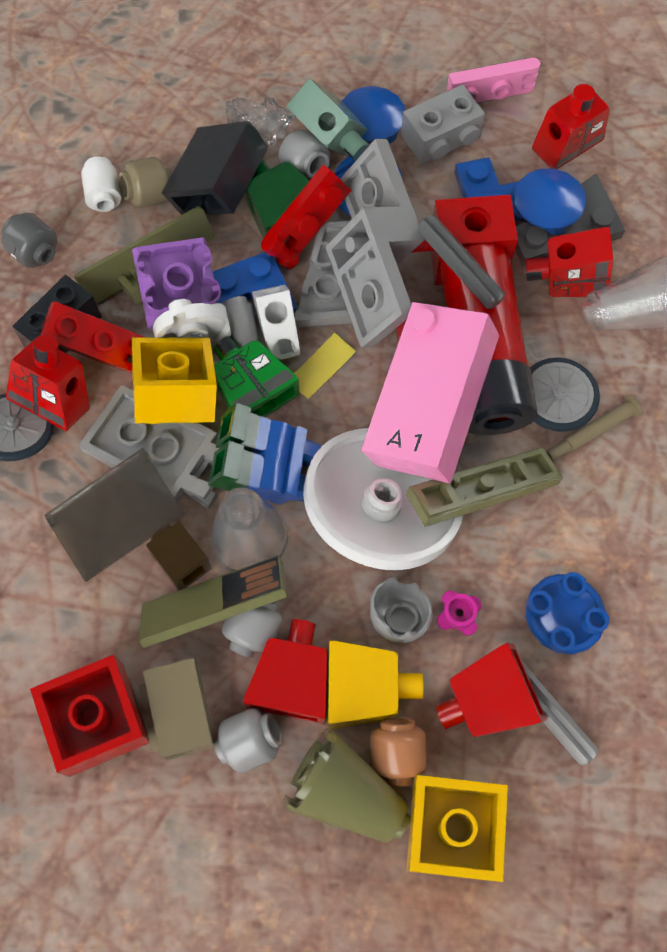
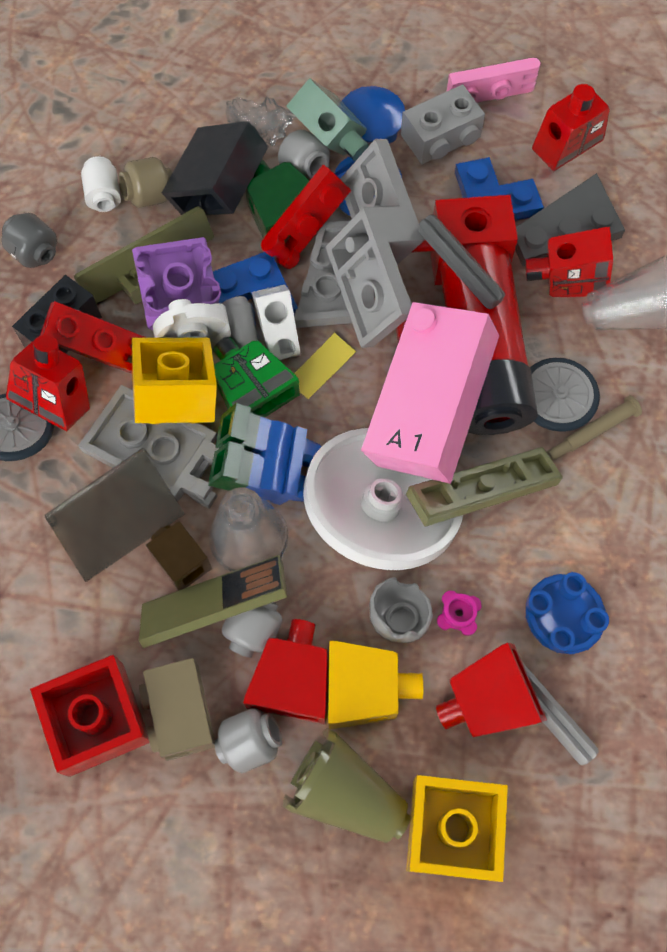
(398, 750): nougat head -> none
(549, 200): blue dish -> none

